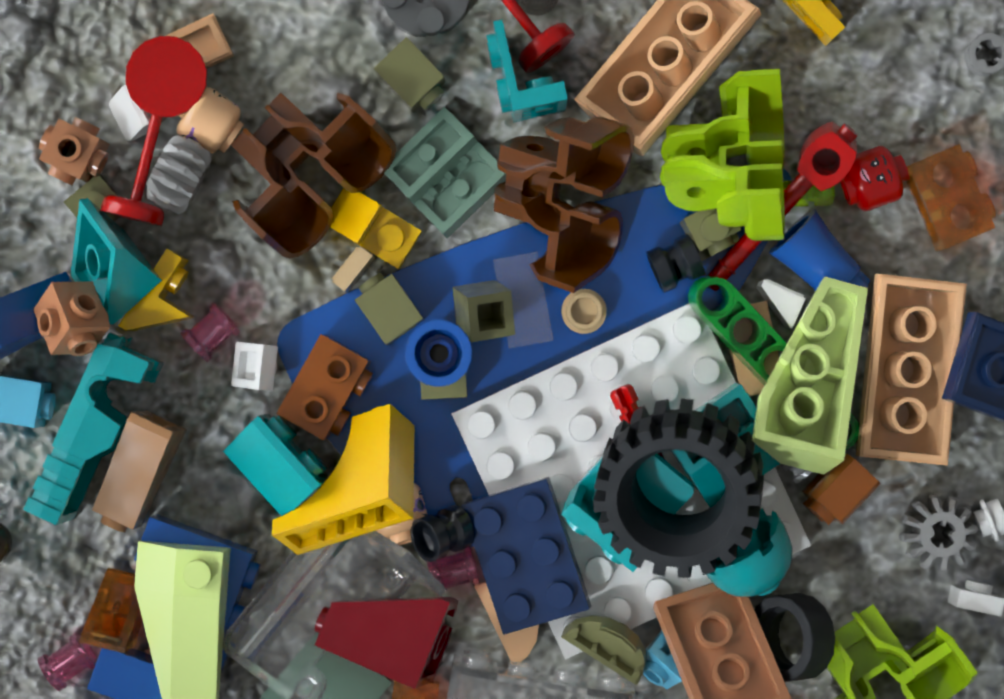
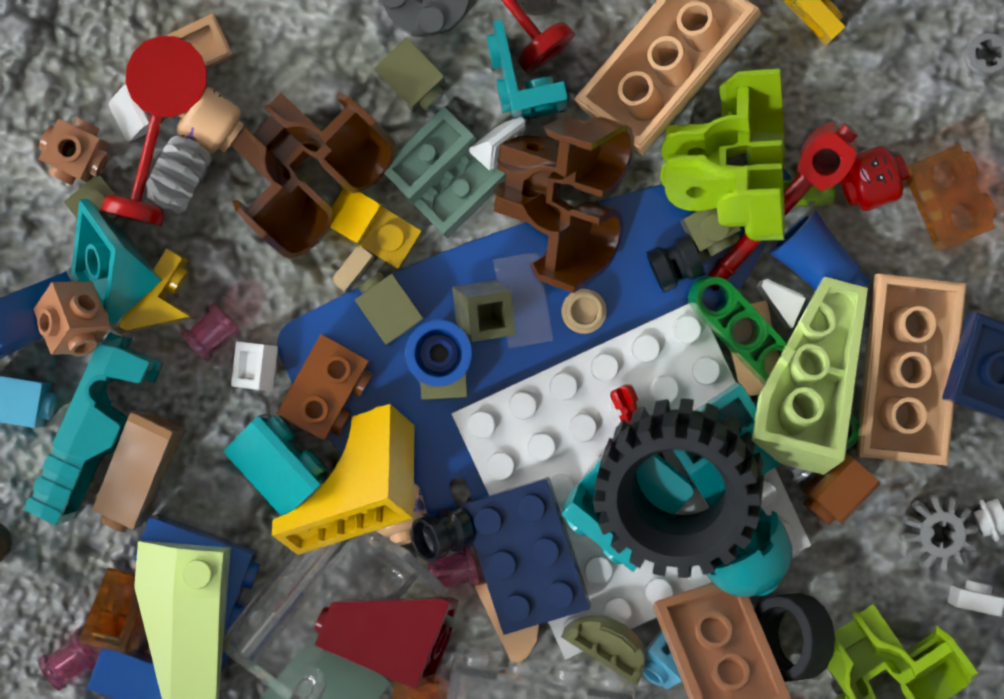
(488, 147): none -> white slope

